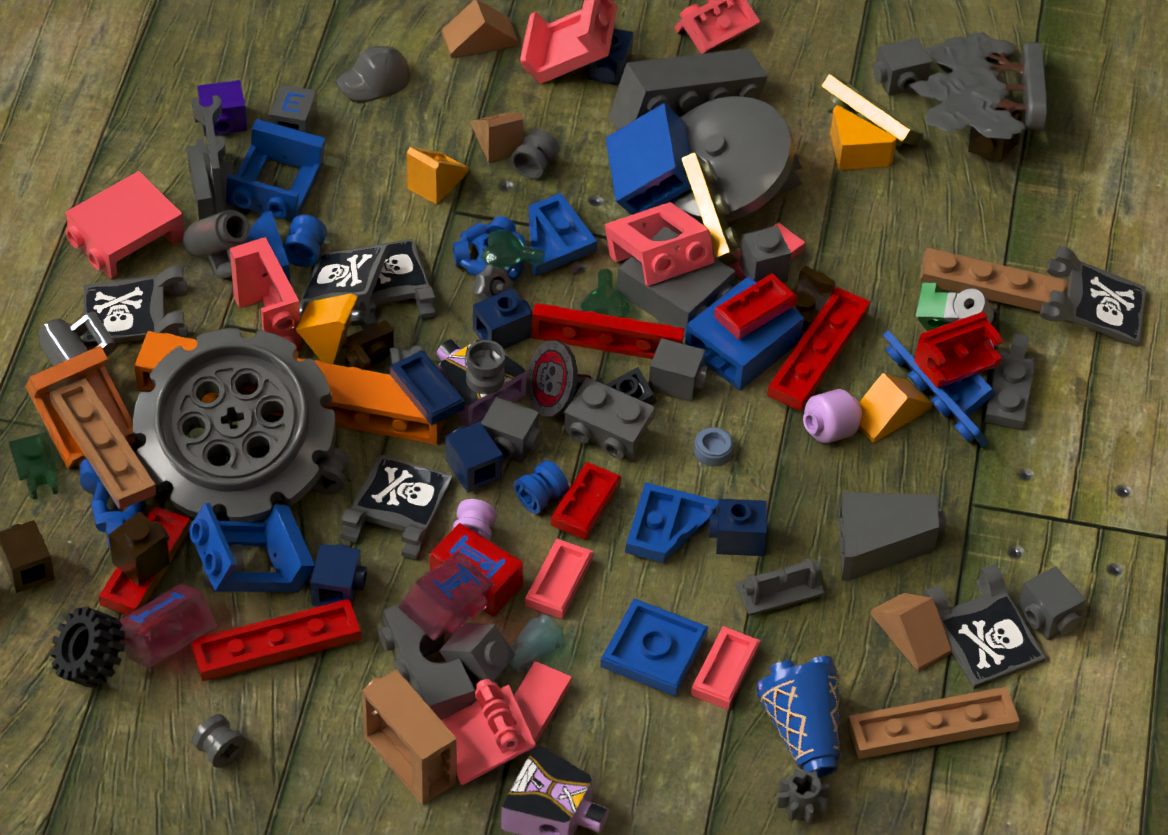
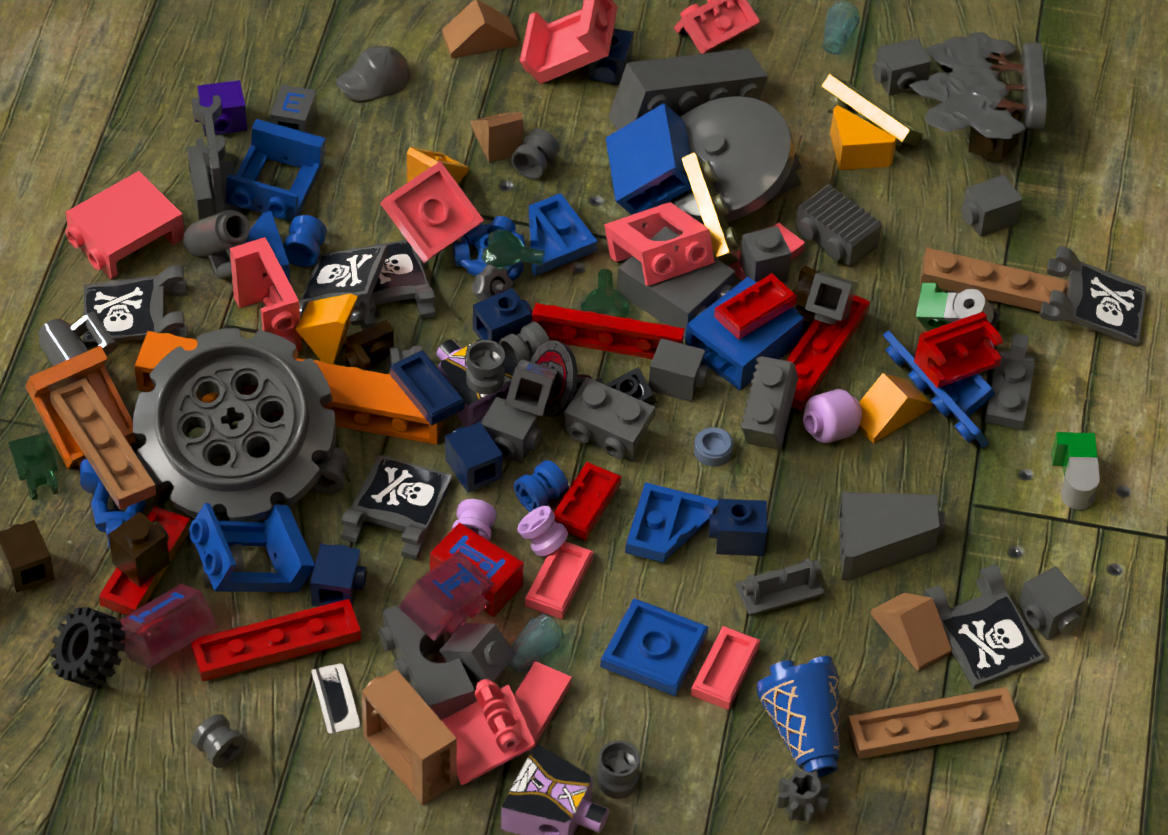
(335, 698): none -> sticker
(432, 211): none -> coral tile
(525, 343): none -> dark grey wheel
(531, 387): none -> dark grey brick
(542, 531): none -> lavender wheel
(618, 769): none -> dark grey wheel
(769, 402): none -> dark grey brick
(831, 297): none -> dark grey brick
(838, 225): none -> dark grey brick
(839, 26): none -> clear light blue cone
(991, 205): none -> dark grey brick
(1080, 466): none -> leg

